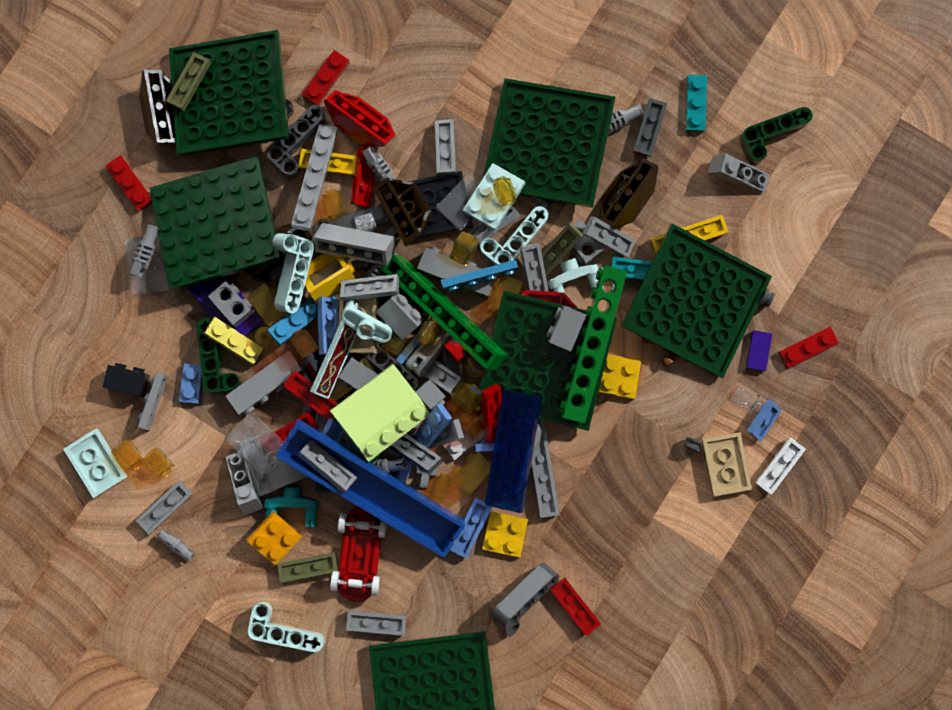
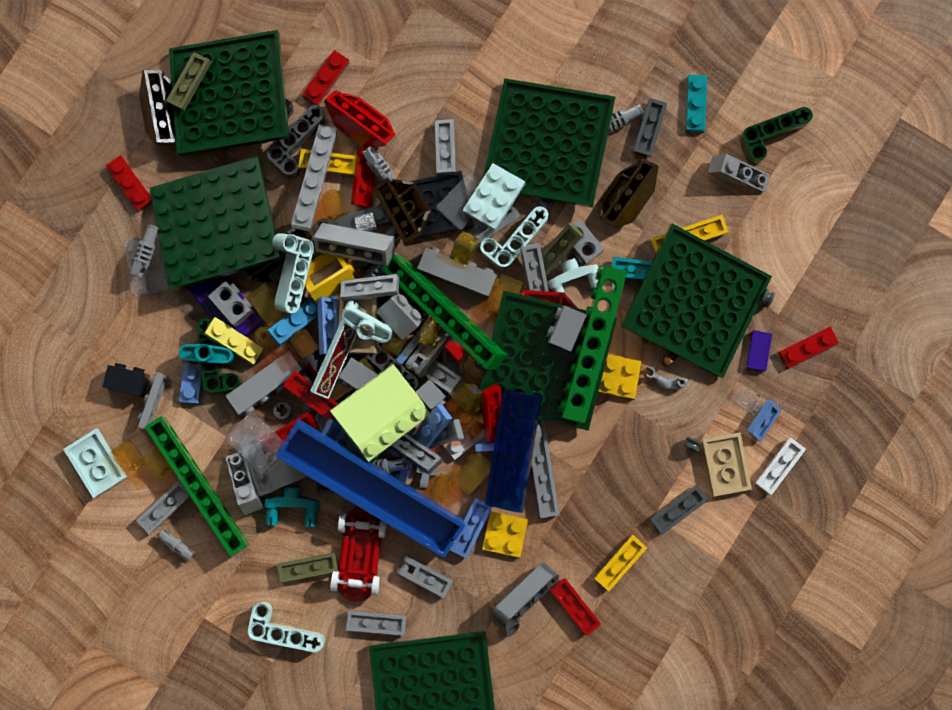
(197, 486): none -> green brick
(216, 355): none -> teal connector
(274, 538): light orange plate -> none
(278, 414): none -> dark grey bush
(327, 466): light grey plate -> none
(425, 576): none -> light grey plate
(471, 278): dark azure plate -> none
(504, 191): clear yellow brick -> none
(609, 236): light grey plate -> none
(620, 563): none -> yellow plate
(666, 383): none -> light grey arm
(678, 509): none -> dark grey plate

